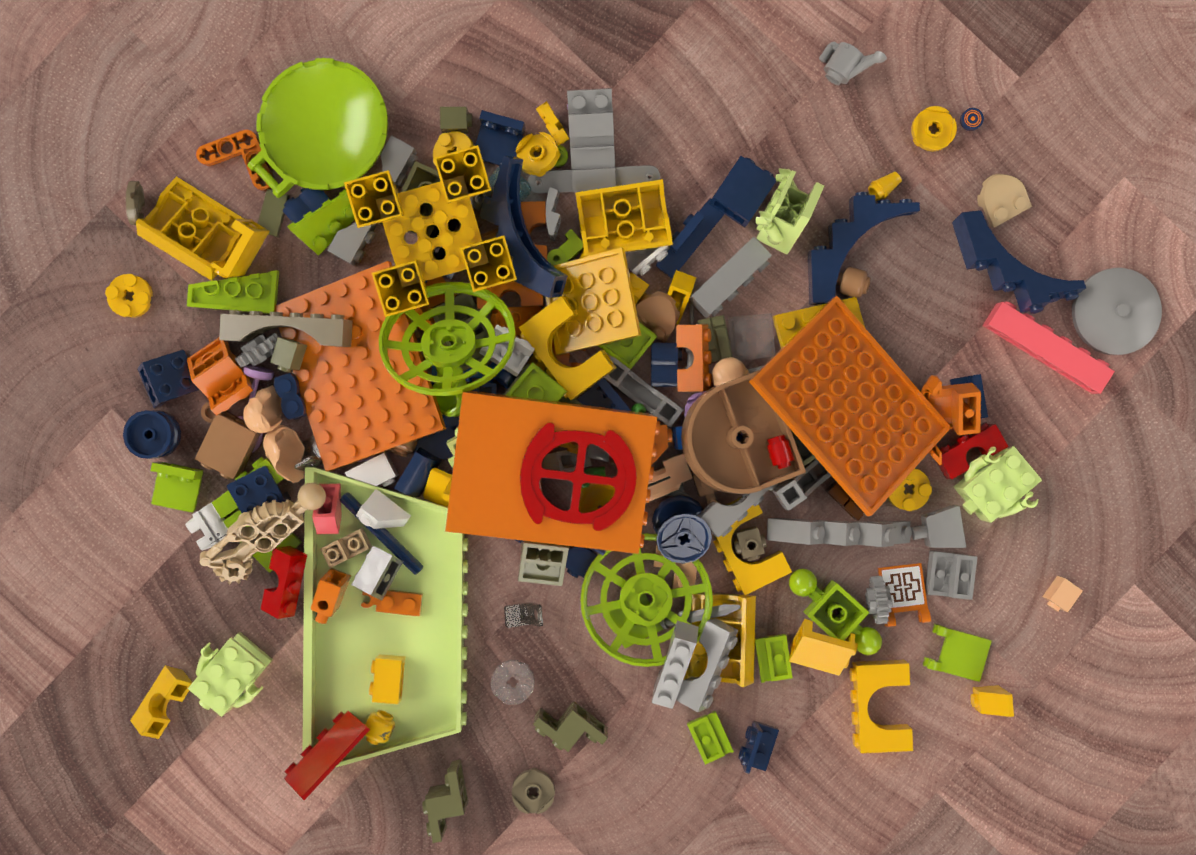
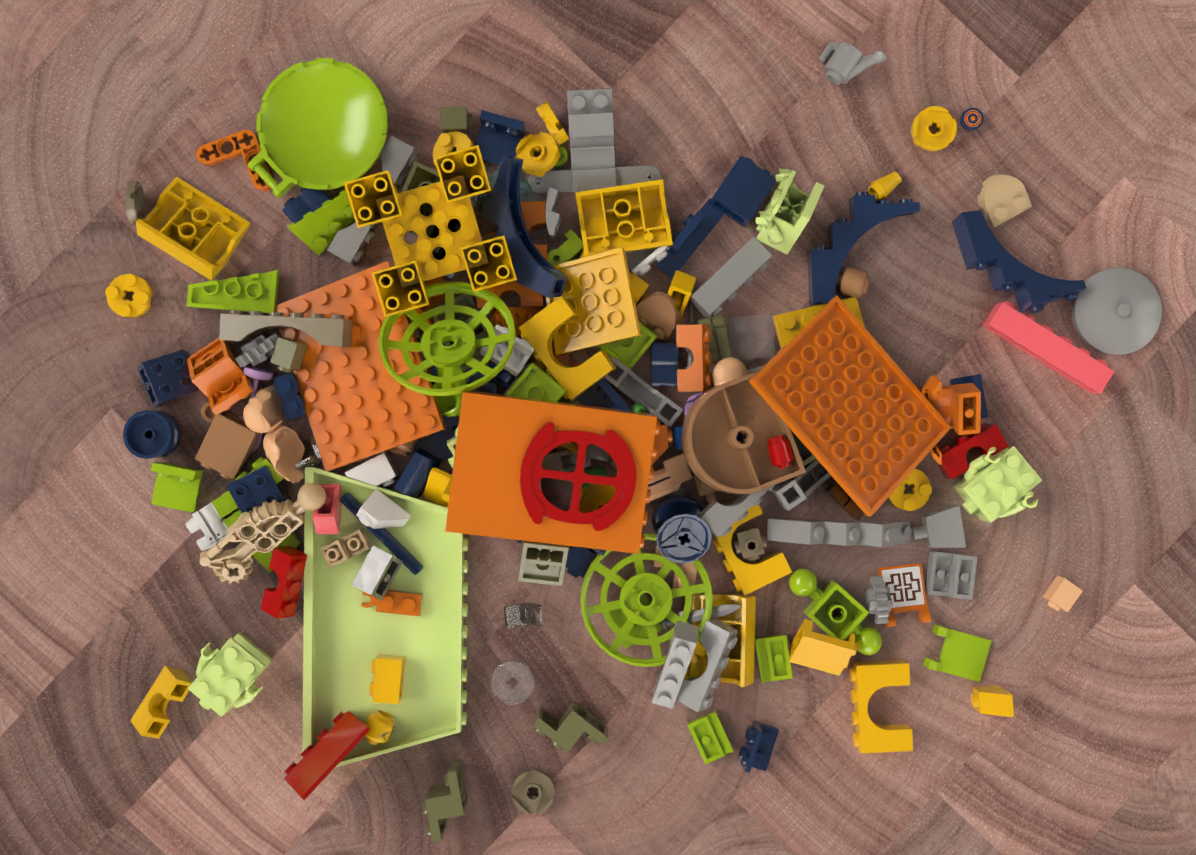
(245, 250): yellow panel -> none
(271, 212): olive tile -> none
(329, 594): orange torso -> none

